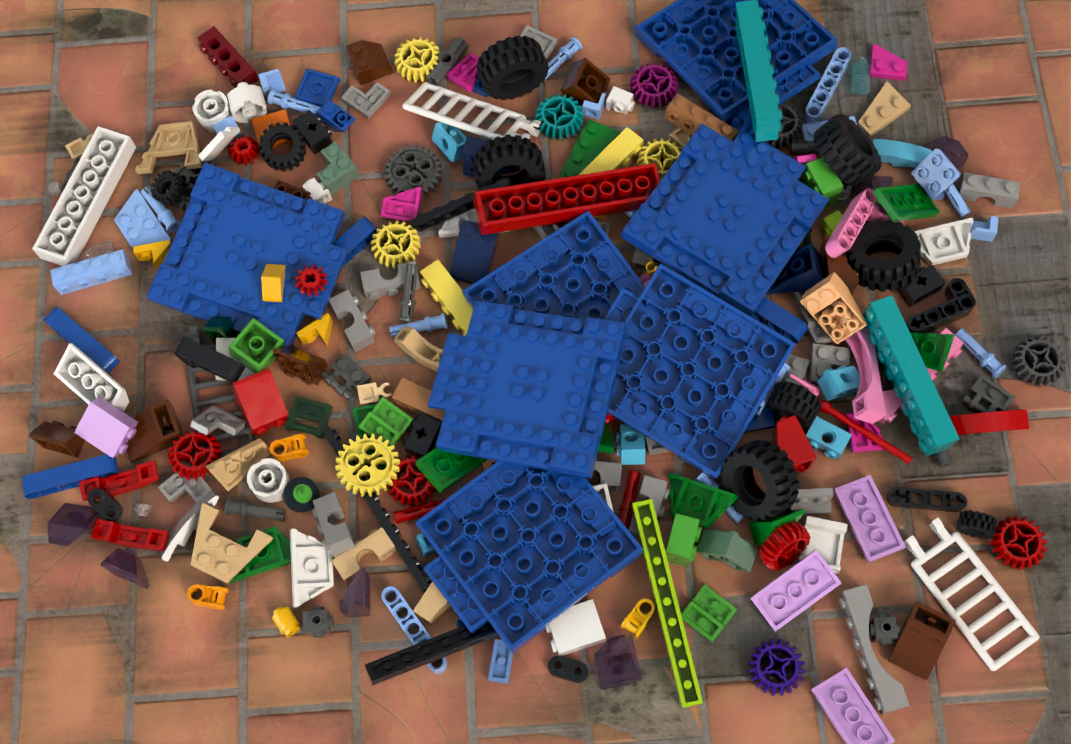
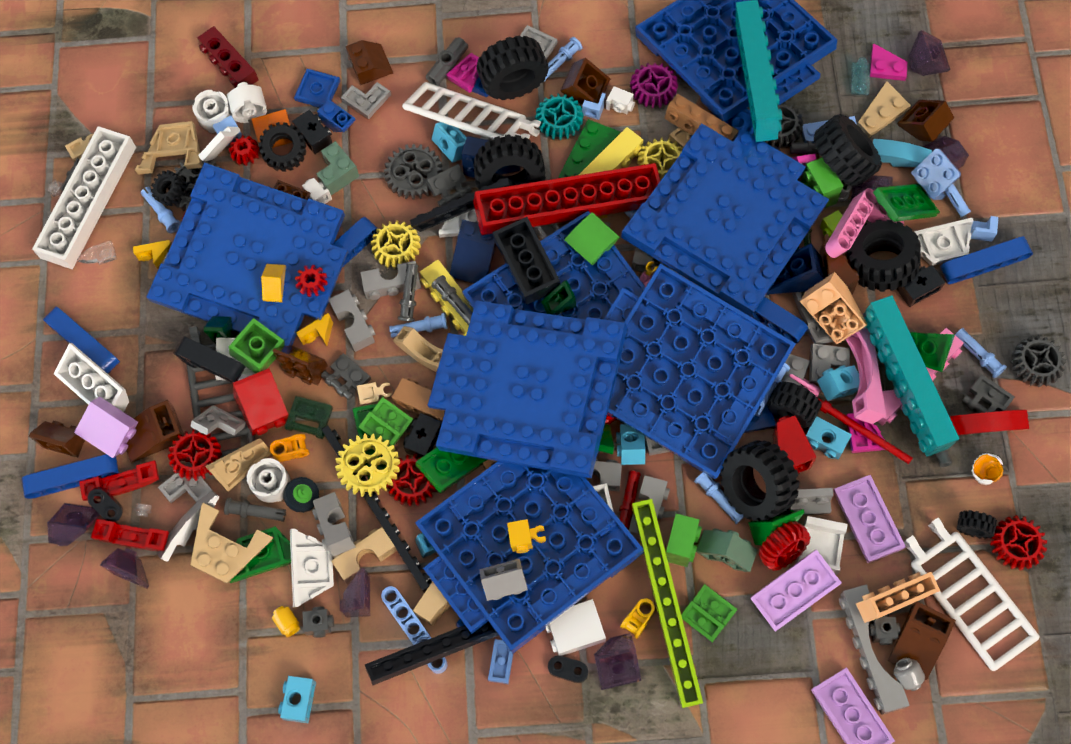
(91, 272): light blue brick -> none
(139, 222): light blue wing -> none
(212, 596): light orange piece -> none
(272, 80): light blue panel -> none
(287, 101): light blue pin -> none
(302, 710): none -> medium azure brick
(402, 205): dark pink wing -> none
(415, 512): red pin -> none
(419, 55): light yellow gear -> none
(446, 180): none -> dark grey plate
(449, 294): none -> dark grey pin
(503, 579): none -> light grey brick
(522, 535): none -> yellow brick
(526, 260): none -> black brick
(559, 299): none -> dark green slope
(592, 238): none -> bright green slope
(698, 500): green wing -> none
(772, 658): dark purple gear -> none
(828, 79): light blue beam -> none
(899, 596): none -> light nougat brick
(909, 674): none -> light grey head
(926, 496): black beam -> none
(927, 119): none -> reddish brown slope
(928, 55): none -> clear purple slope
(937, 312): black beam -> none
(986, 260): none -> blue beam
(987, 468): none -> light orange hair
(1002, 191): light grey arch -> none

